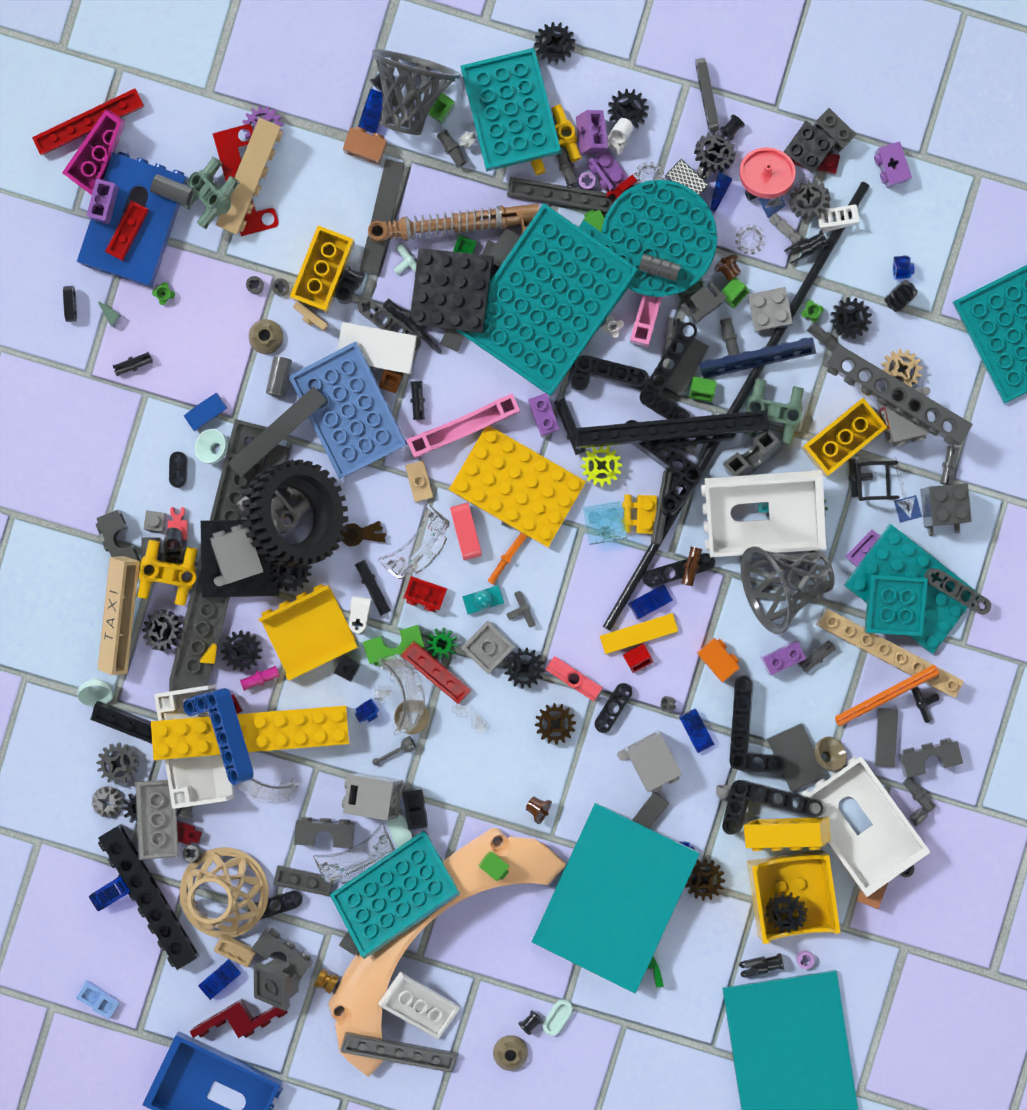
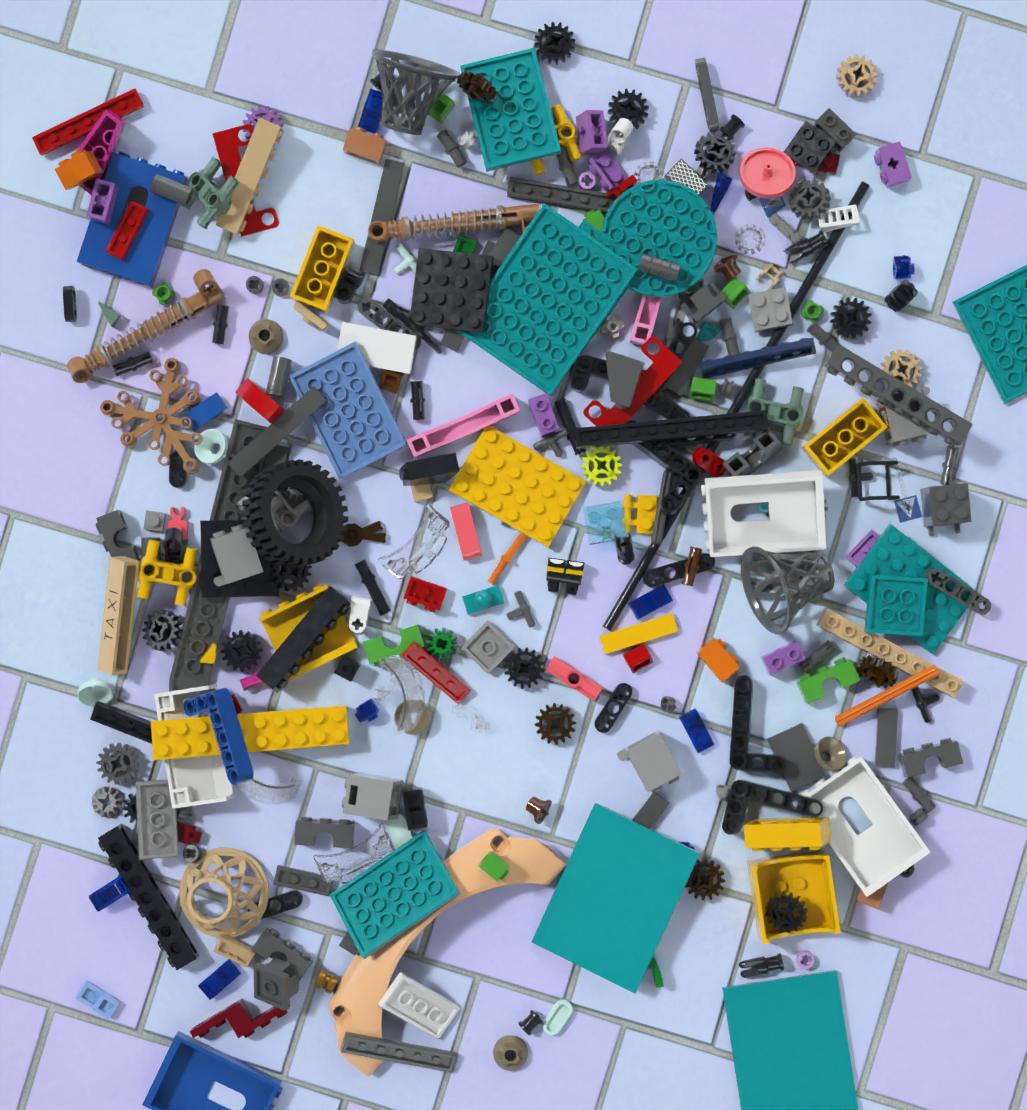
(78, 169): none -> orange brick
(172, 437): none -> medium nougat plant
(184, 310): none -> medium nougat piece
(220, 324): none -> black pin
(259, 401): none -> red slope
(303, 639): none -> black brick
(407, 745): dark grey hinge -> none
(429, 470): none -> black slope
(477, 87): none -> dark brown gear
(551, 440): none -> dark grey piece
(572, 577): none -> black hips
(623, 378): none -> dark grey slope
(624, 549): none -> black piece
(662, 367): none -> red piece
(707, 332): none -> teal tile
(710, 463): none -> red plate
(726, 387): none -> dark grey bush
(765, 271): none -> tan piece
(811, 685): none -> bright green arch
(864, 77): none -> tan gear
(877, 671): none -> dark brown gear

